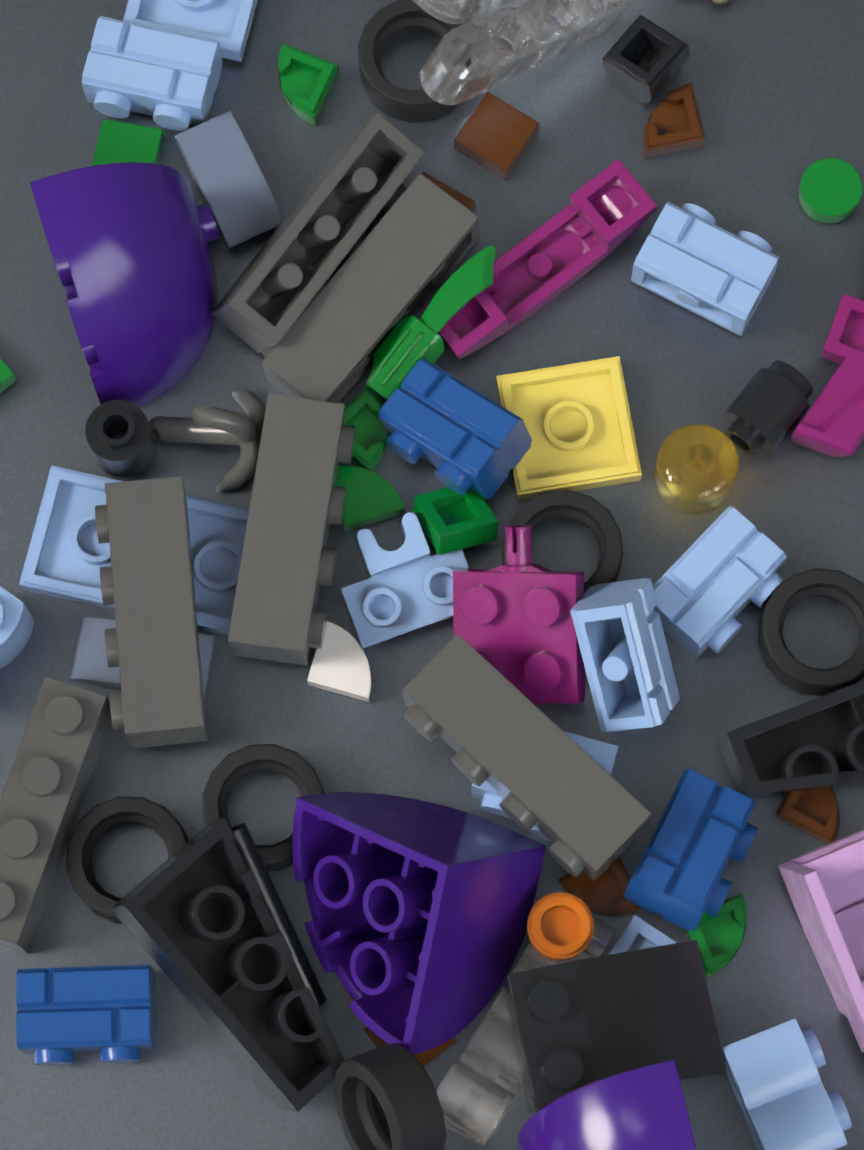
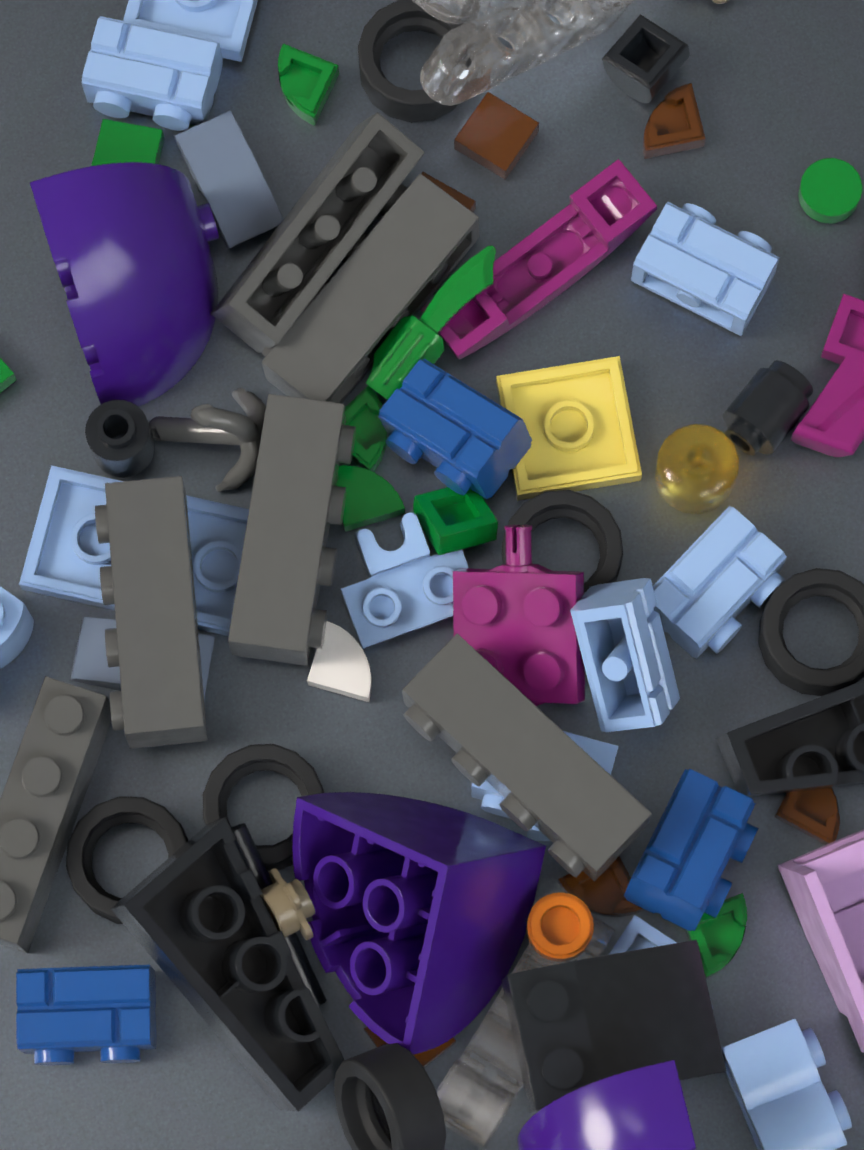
(288, 905): none -> dark tan plate

